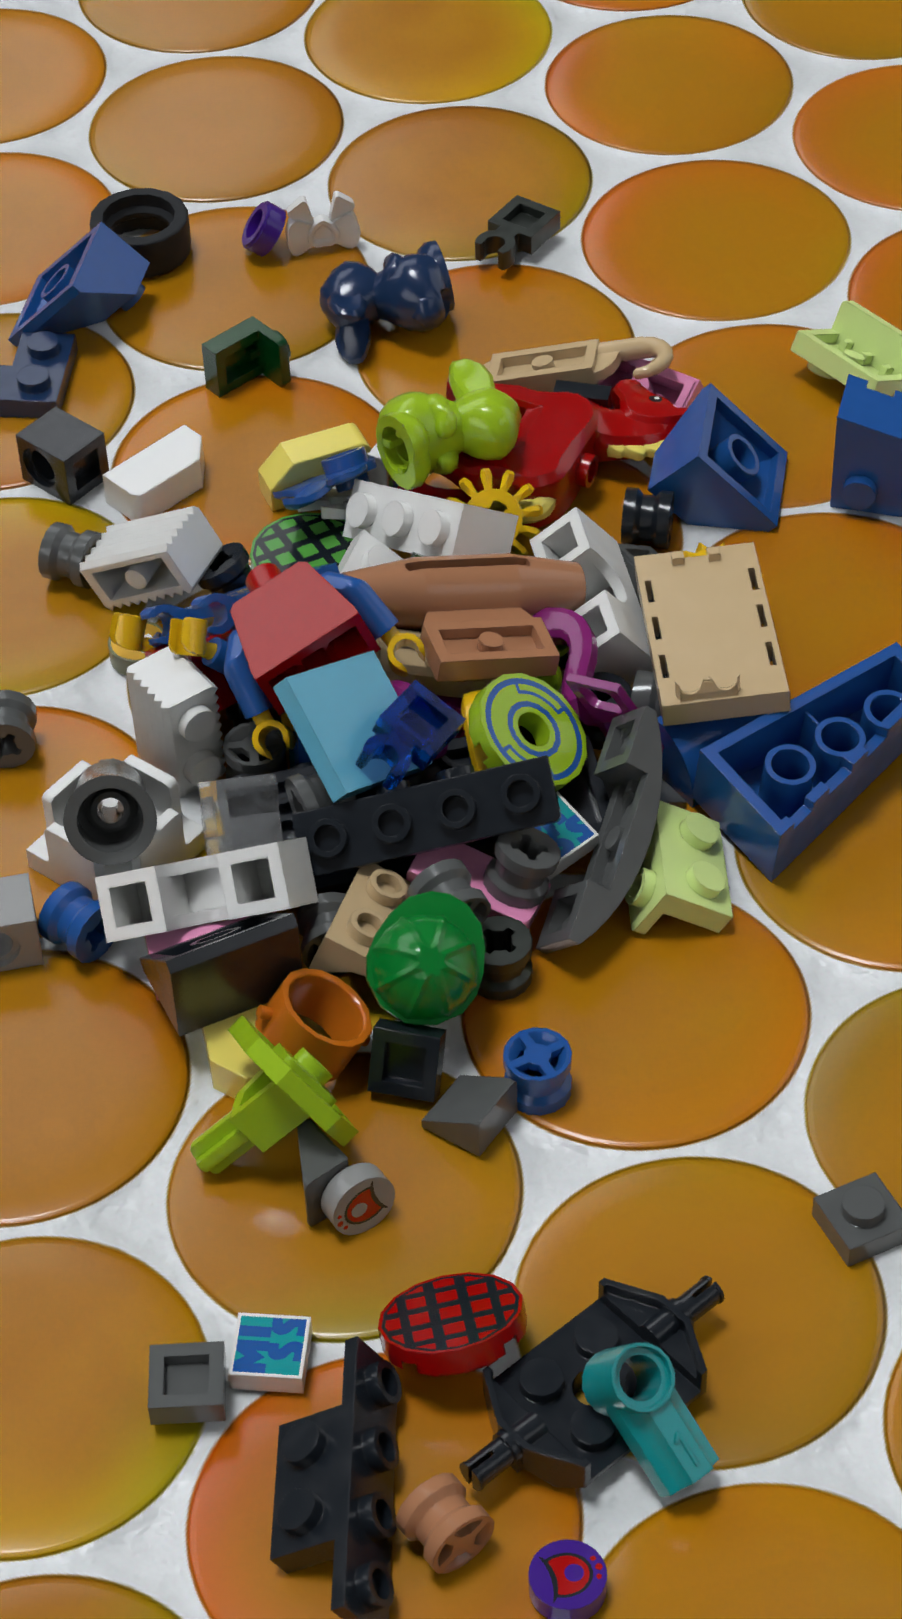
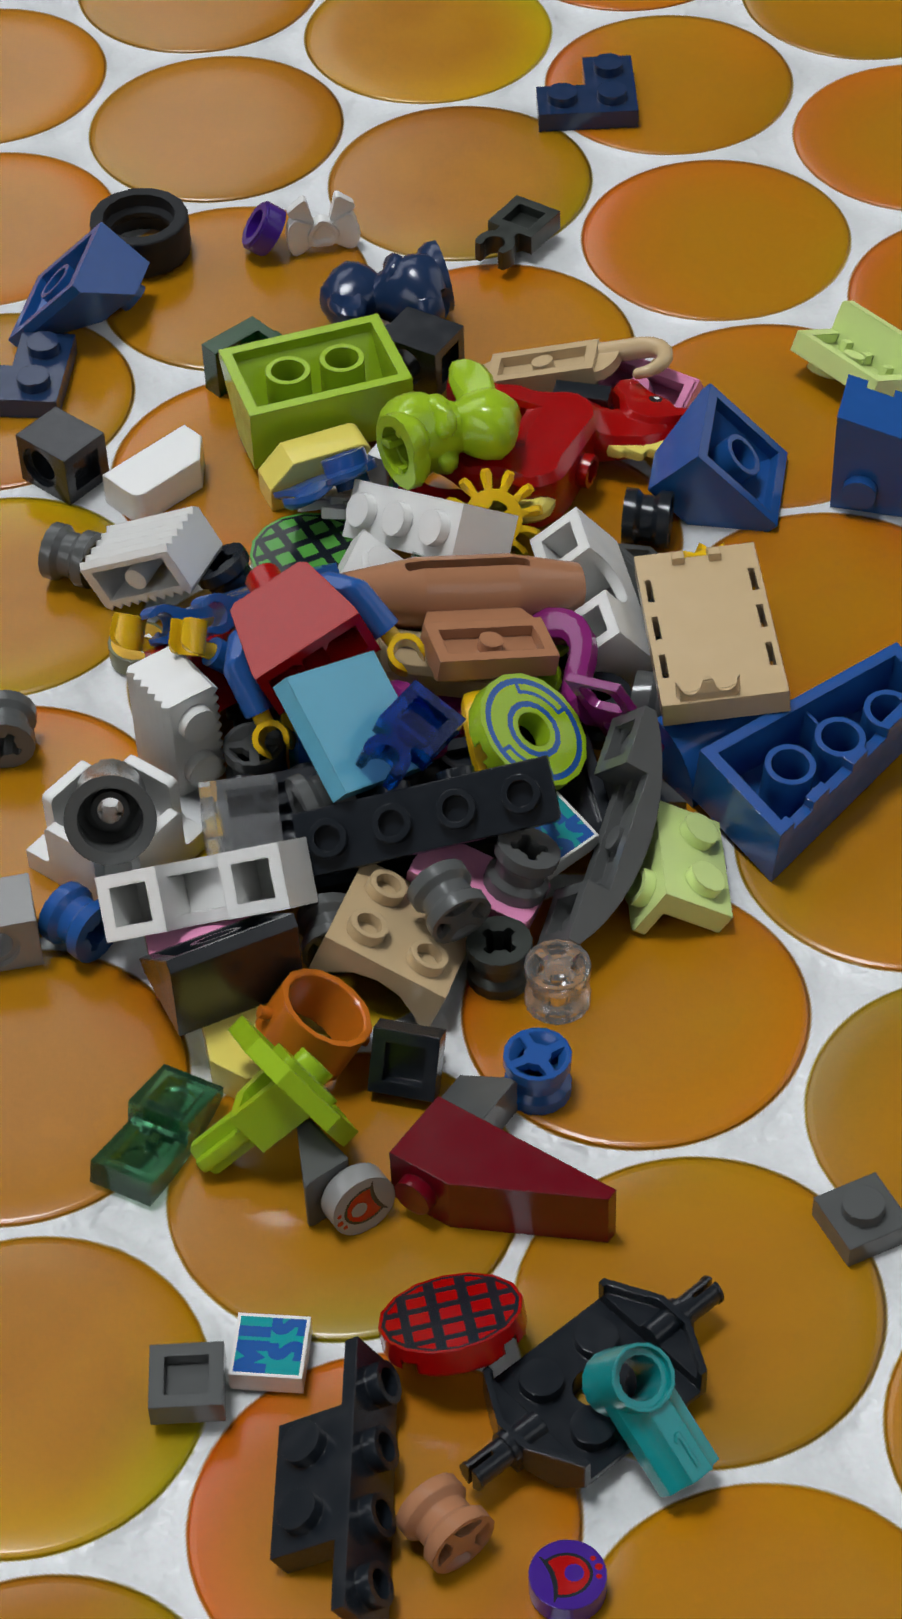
(158, 1136): none -> clear green slope
(312, 382): none -> lime slope
(427, 347): none -> black brick
(427, 959): green piece -> none
(493, 1181): none -> dark red slope
(557, 982): none -> clear wheel
(602, 101): none -> dark blue plate

